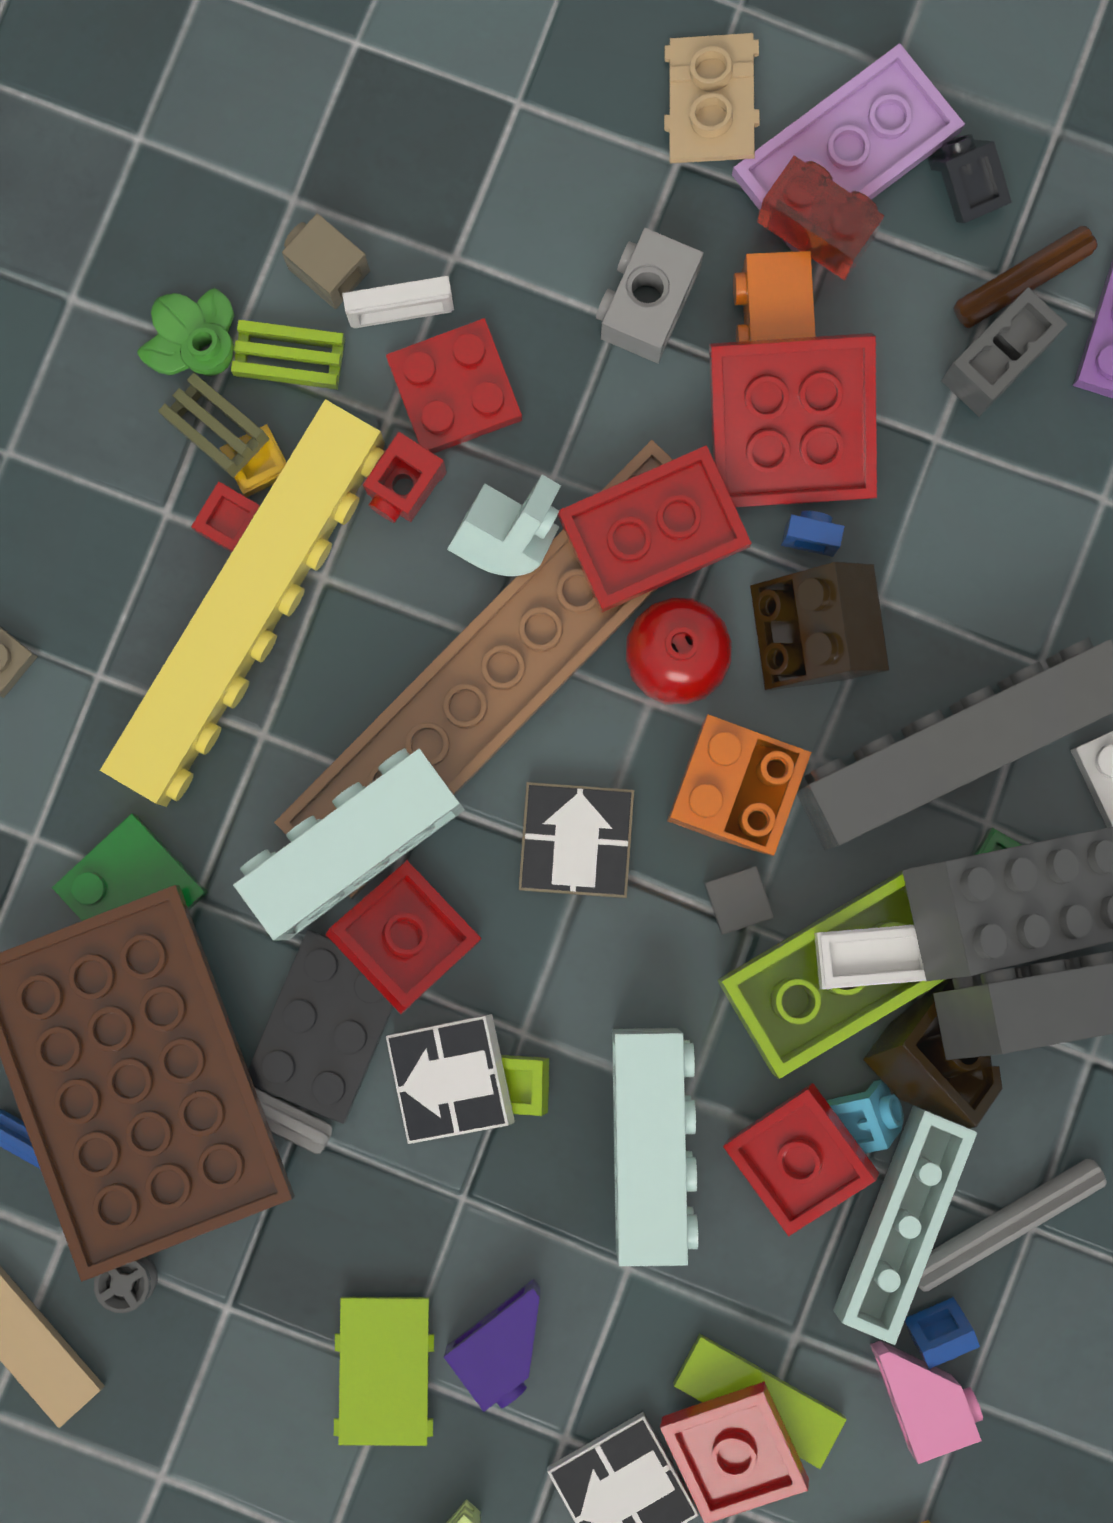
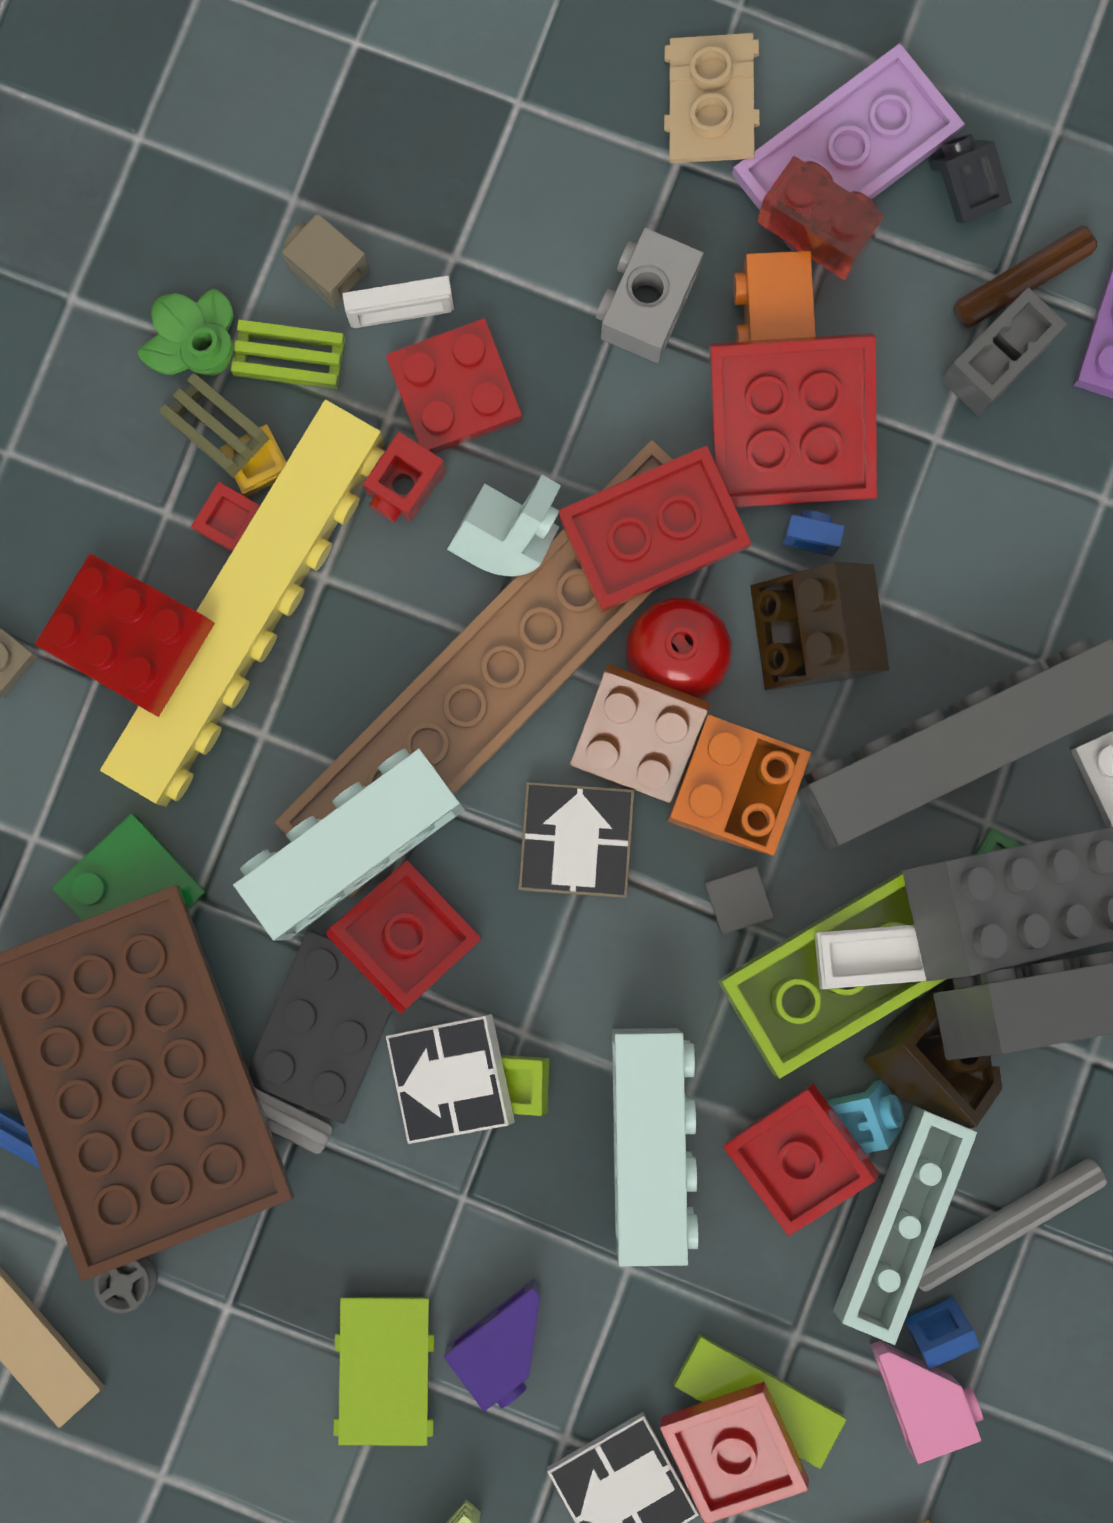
(125, 634): none -> red plate
(639, 733): none -> plate

